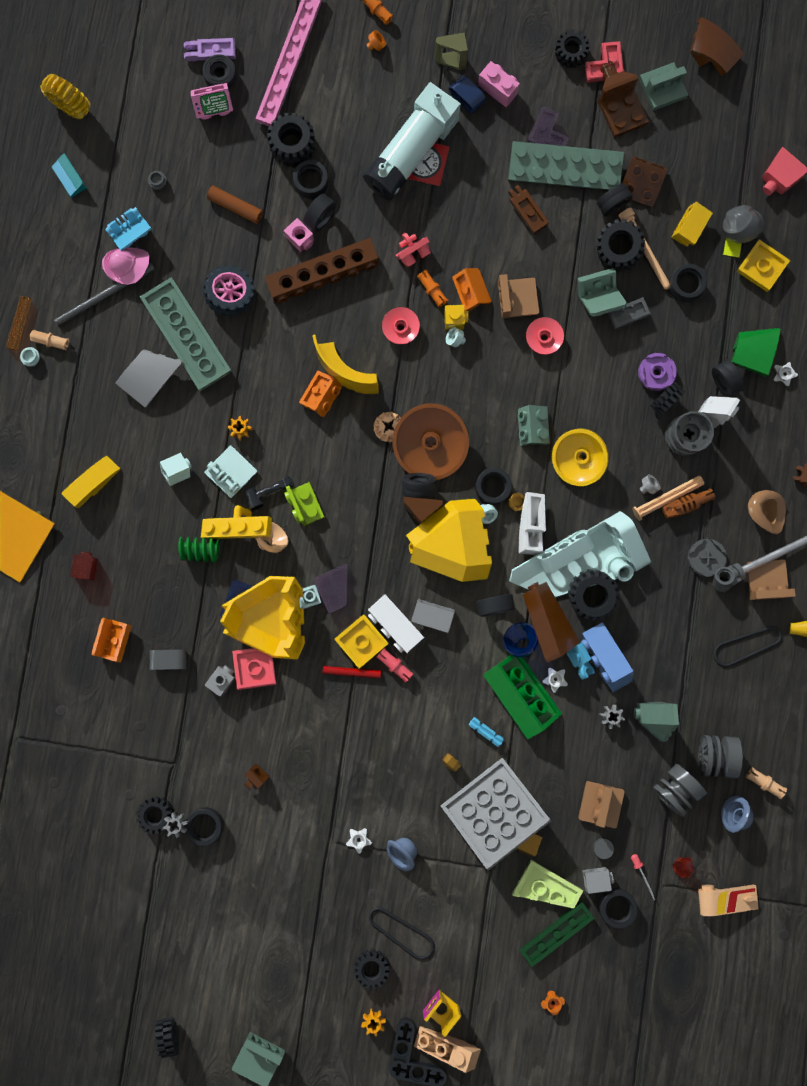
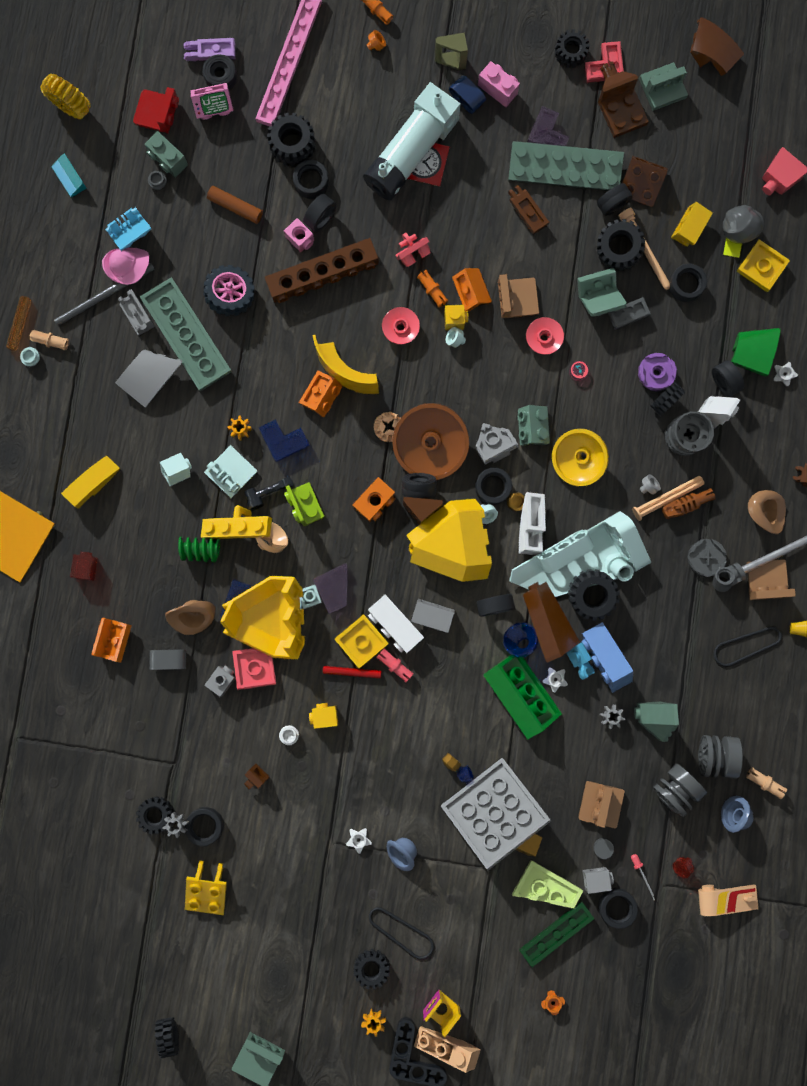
(135, 313): none -> light grey hinge
(156, 110): none -> red bracket
(169, 157): none -> sand green brick
(191, 617): none -> medium nougat hat
(205, 895): none -> yellow plate
(281, 445): none -> clear blue plate
(289, 735): none -> white plate
(323, 716): none -> yellow brick
(376, 489): none -> orange brick
(465, 774): none -> clear blue plate
(486, 732): medium azure axle -> none
(495, 443): none -> light grey plate
(579, 370): none -> clear pink tile

